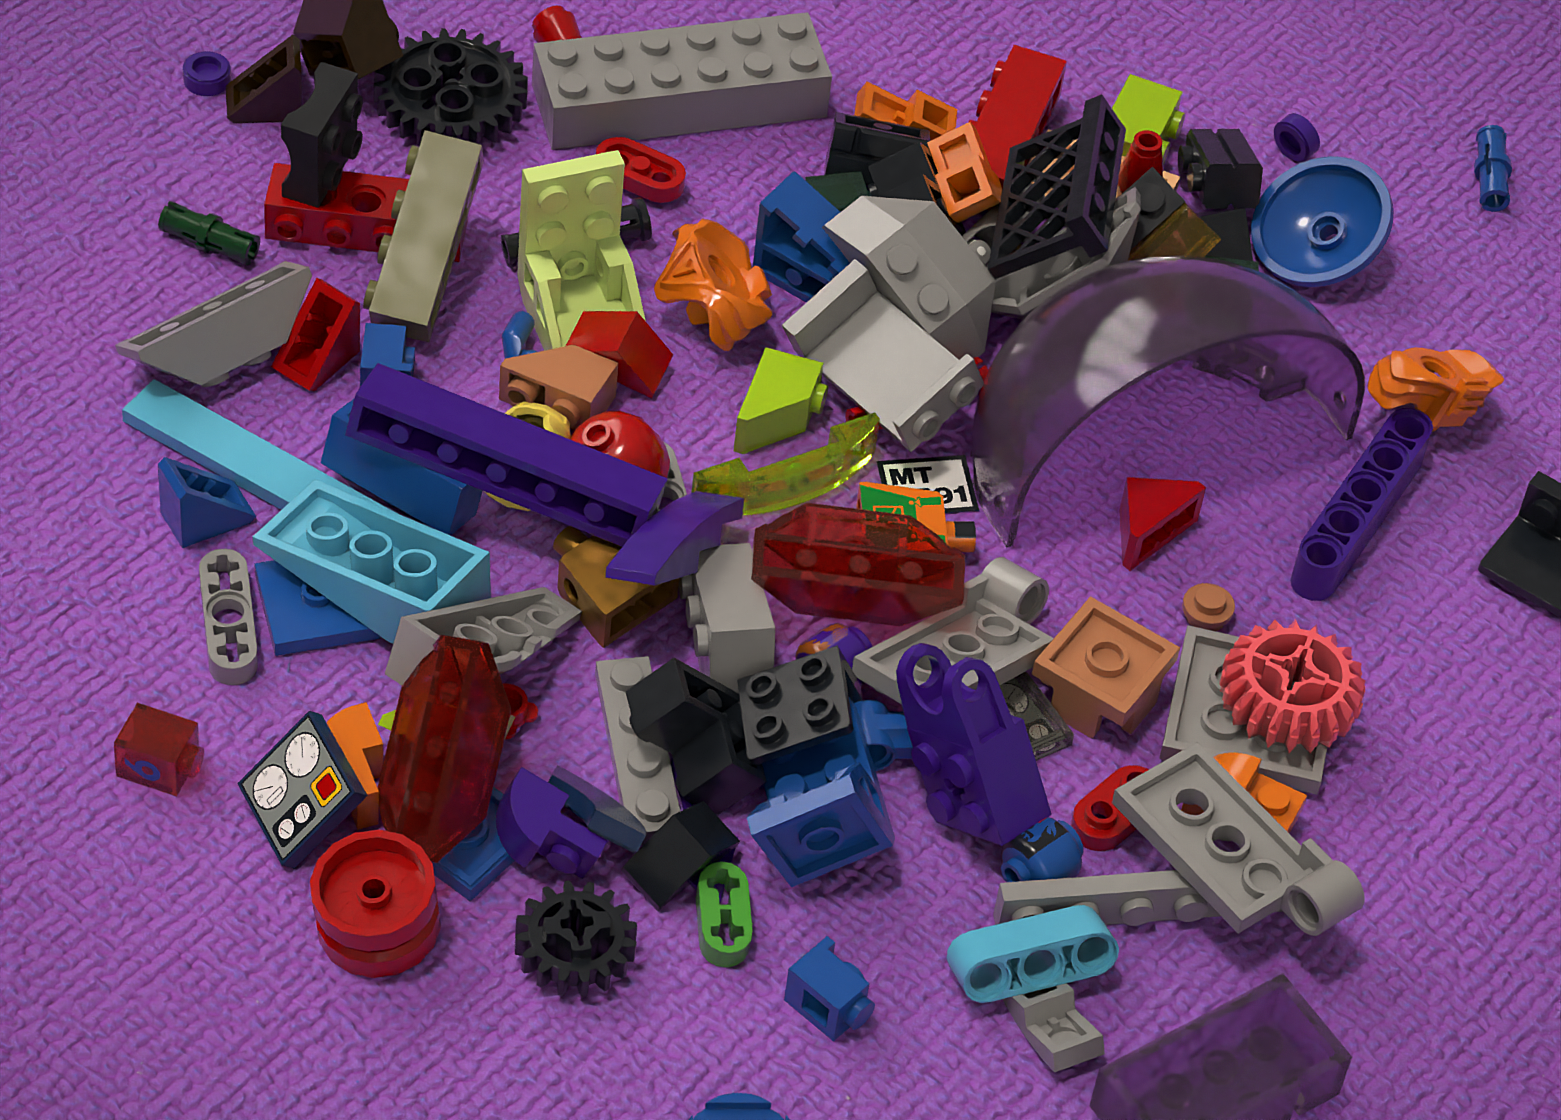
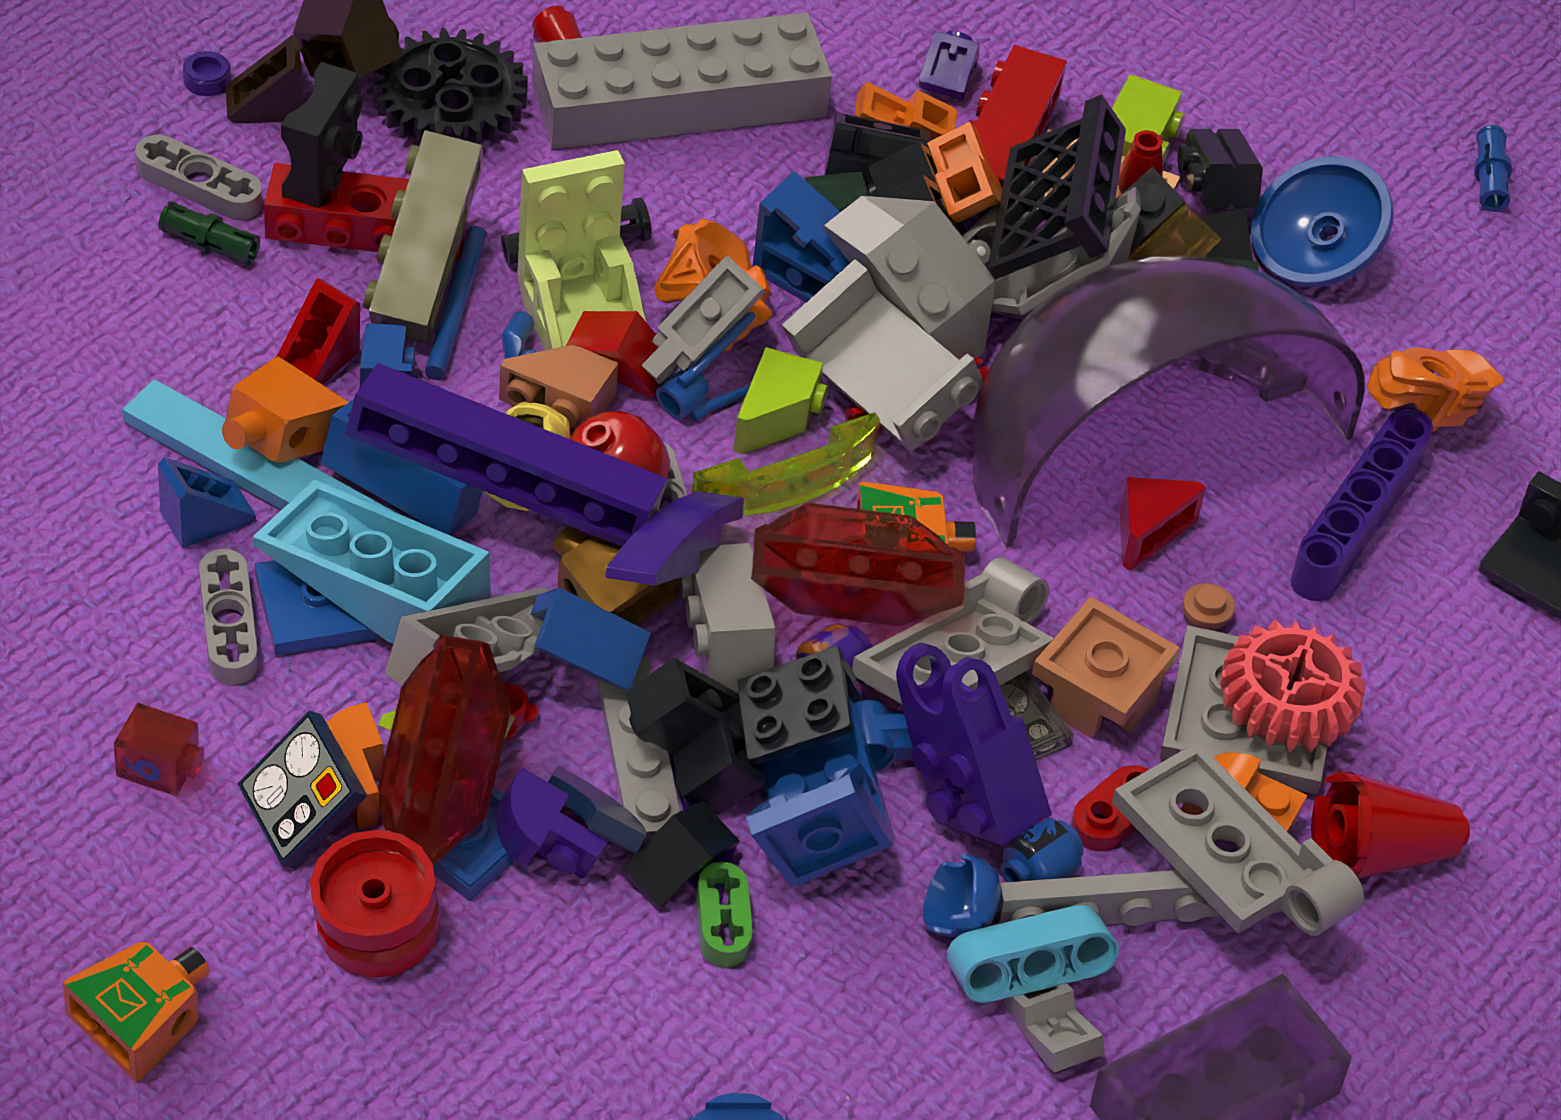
(137, 1004): none -> orange torso
(225, 330): light grey wedge -> none
(227, 192): none -> light grey beam
(280, 412): none -> orange torso
(455, 303): none -> blue bar
(589, 638): none -> blue panel
(598, 948): black gear -> none
(647, 170): red plate -> none
(685, 391): none -> blue plant
(702, 319): none -> light grey hinge
(828, 991): blue brick -> none
(942, 474): sticker -> none
(949, 64): none -> bracket
(962, 897): none -> blue hair
(1296, 137): dark purple tile -> none
(1384, 826): none -> red cone

